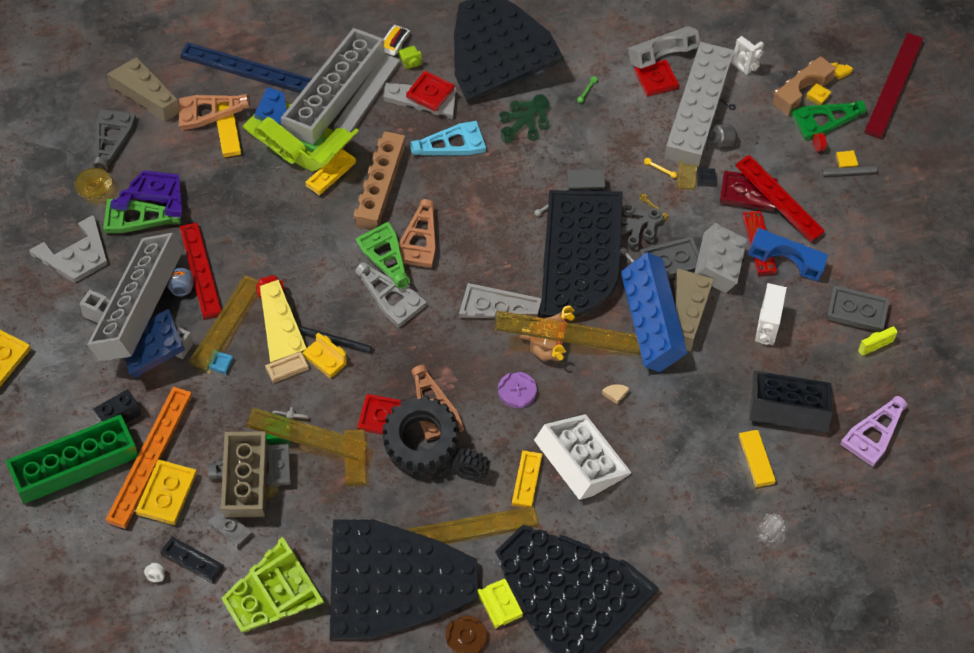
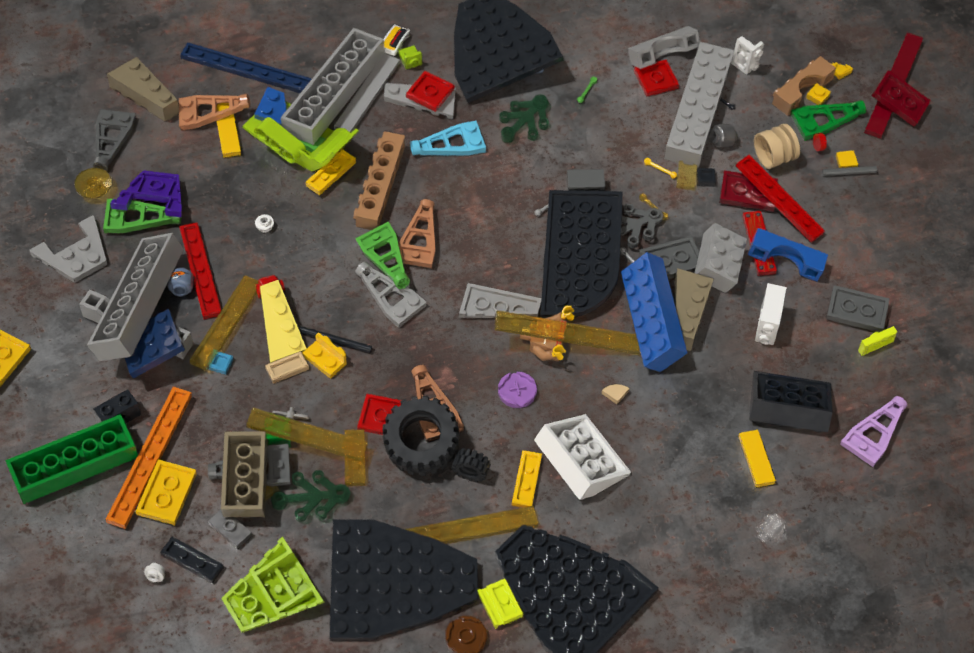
(264, 227): none -> white plate
(314, 496): none -> clear green plant
(776, 146): none -> tan wheel
(901, 98): none -> dark red plate

